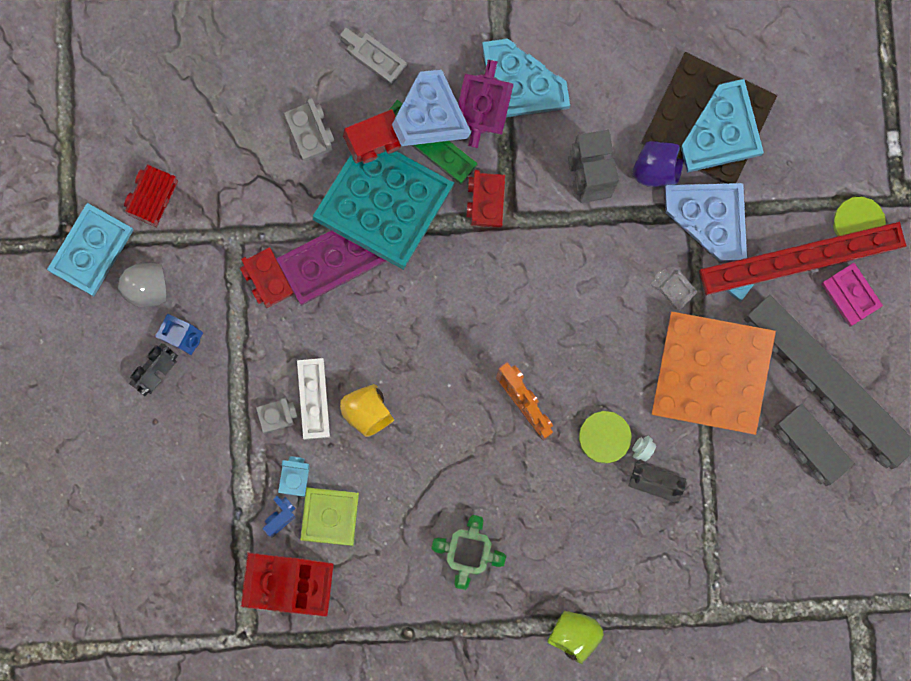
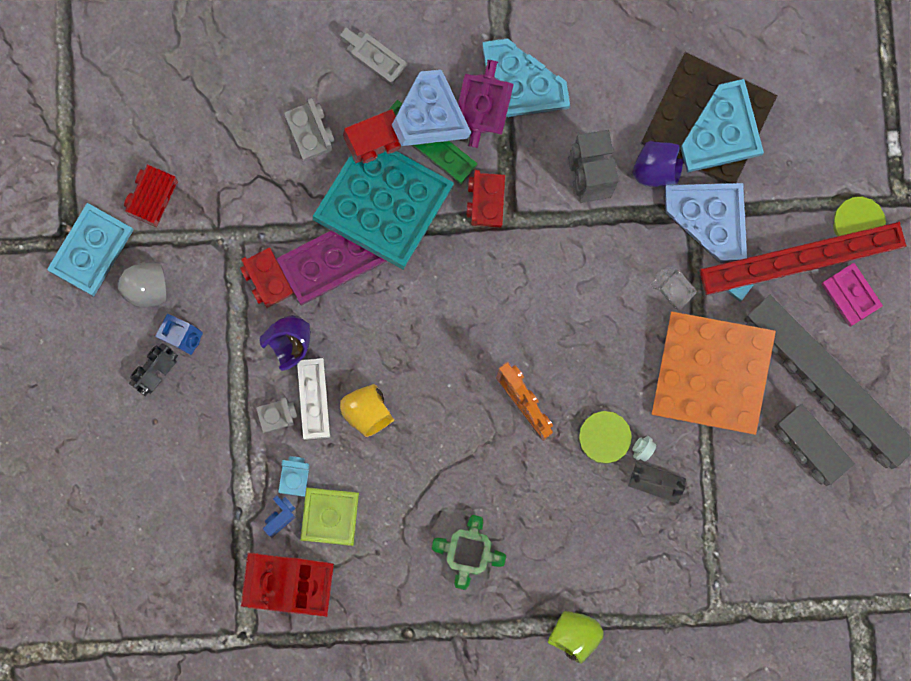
(288, 339): none -> dark purple piece

